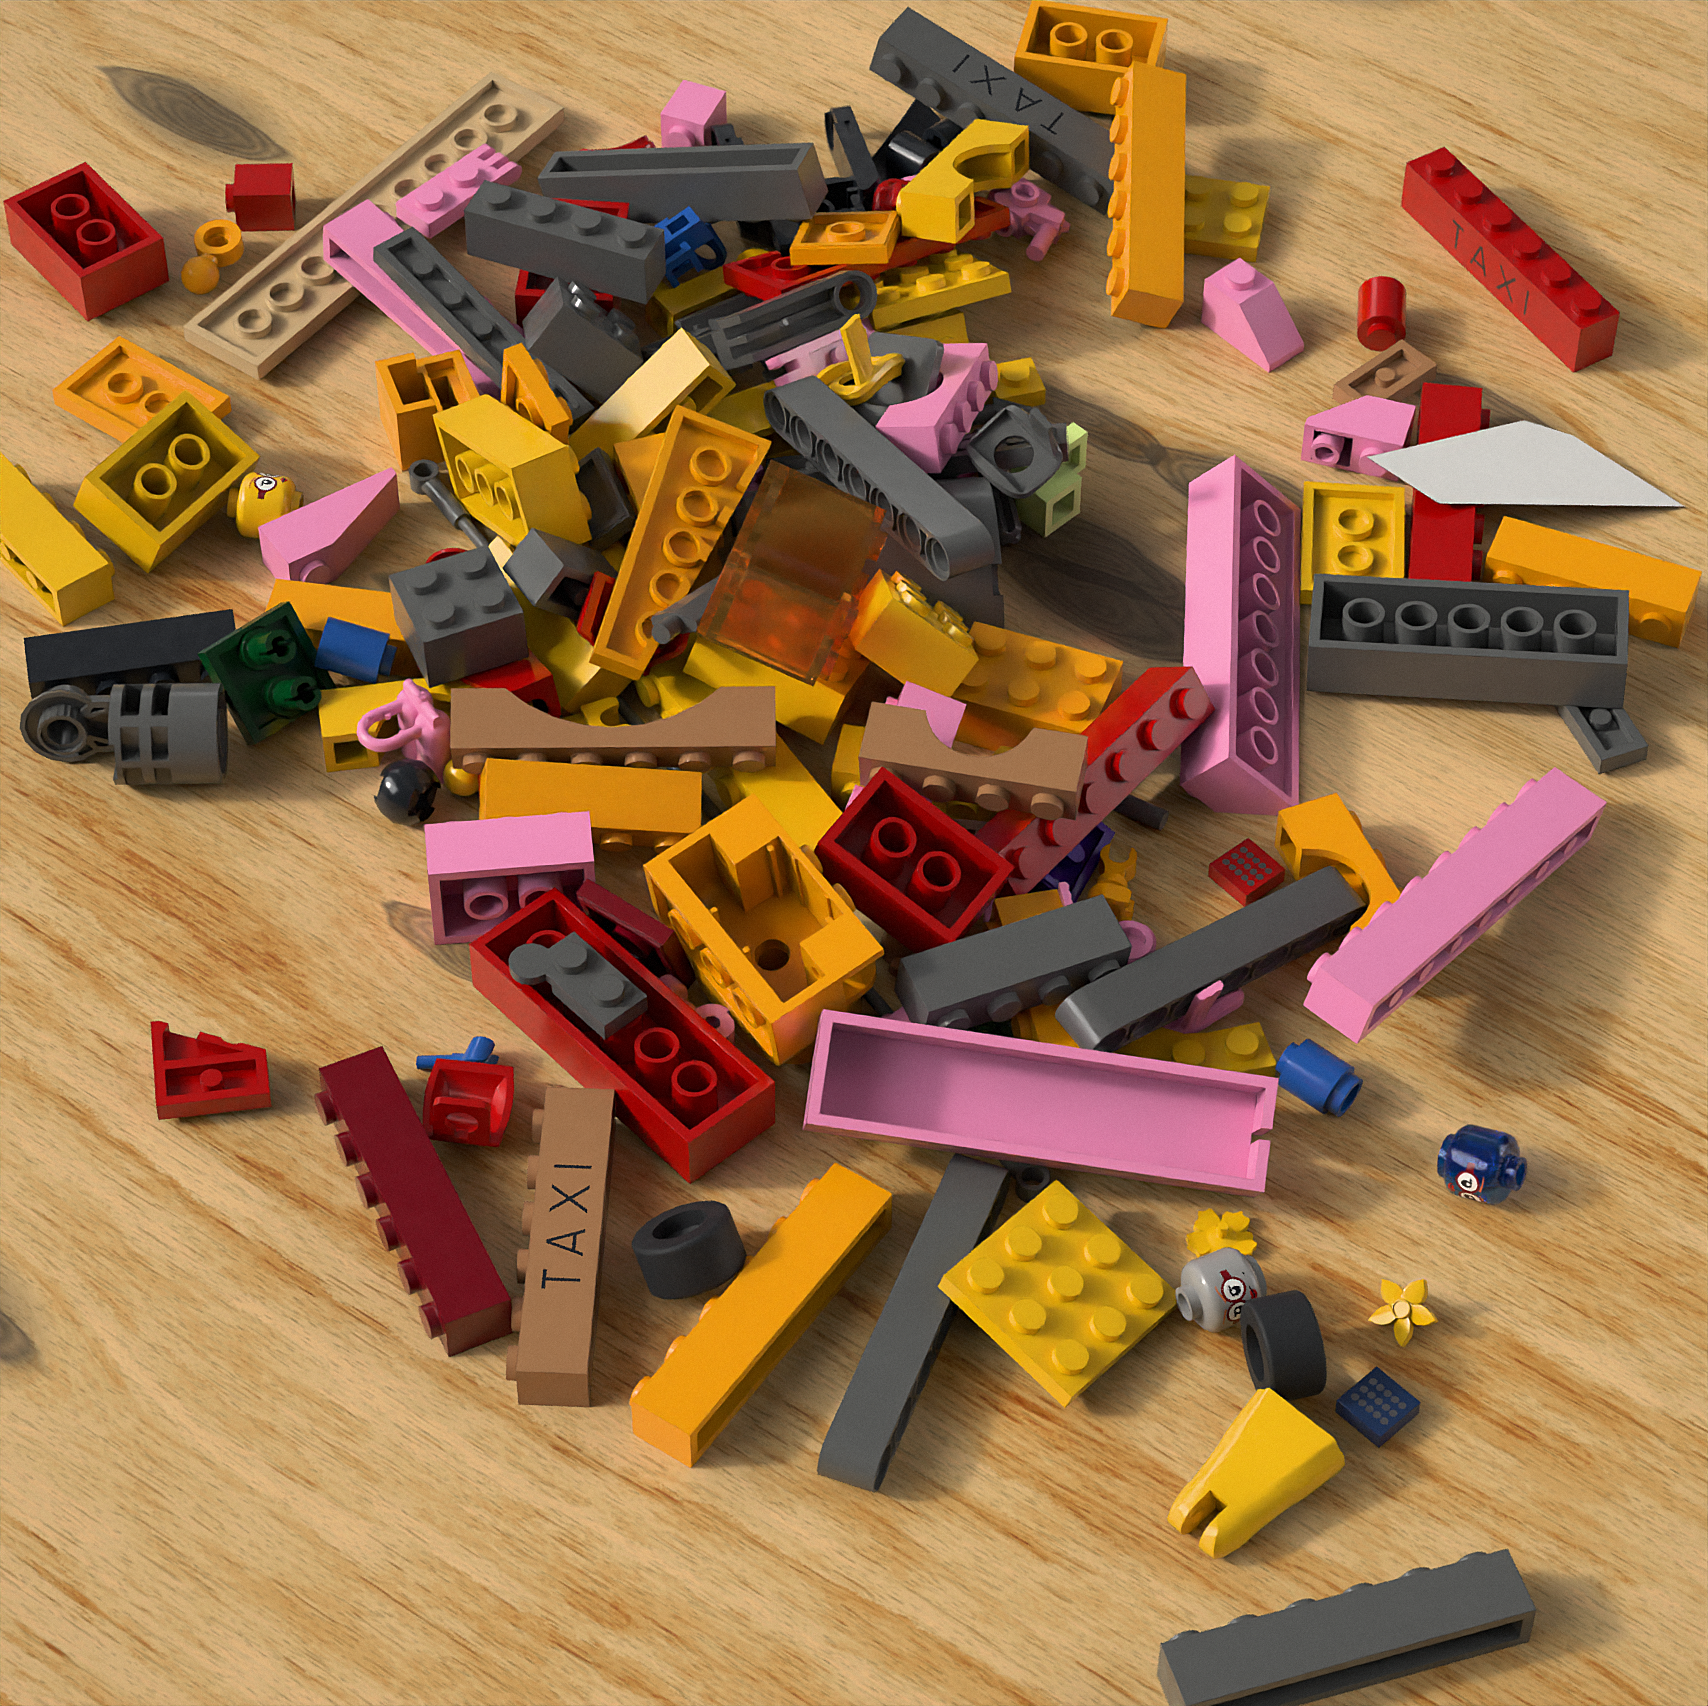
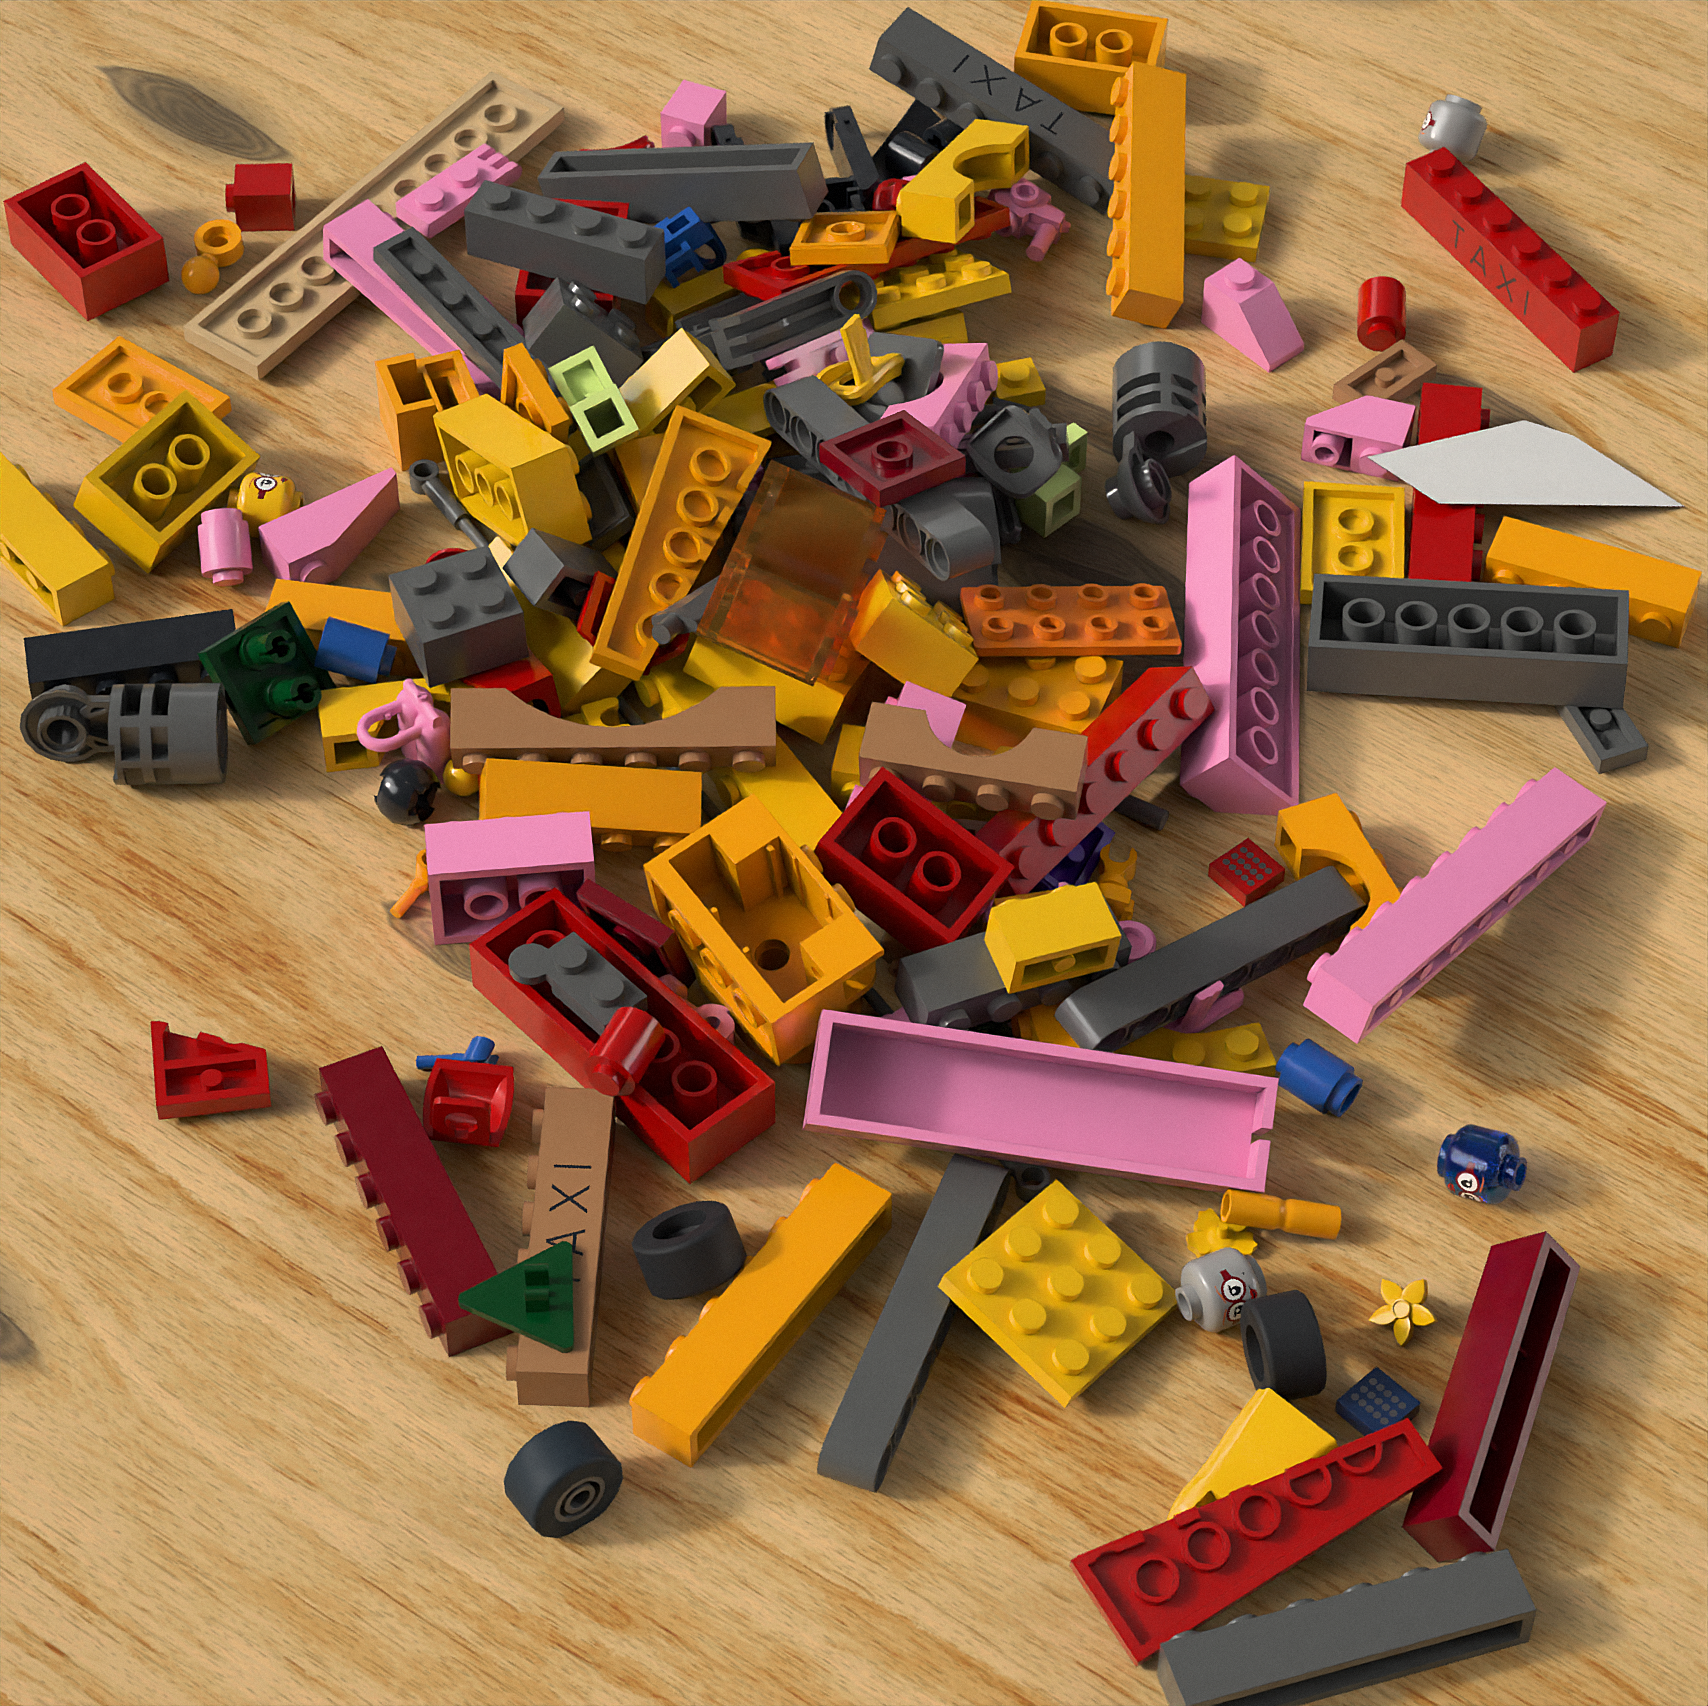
(224, 546): none -> bright pink brick
(417, 887): none -> light orange hand
(531, 1298): none -> dark green piece
(563, 1479): none -> black wheel
(594, 401): none -> yellowish green brick
(624, 1052): none -> red brick
(892, 458): none -> dark red plate
(1052, 937): none -> yellow brick
(1070, 620): none -> orange bracket
(1155, 427): none -> dark grey cylinder
(1230, 1548): none -> red wing
(1273, 1213): none -> light orange piece
(1454, 125): none -> light grey head
(1493, 1396): none -> dark red brick

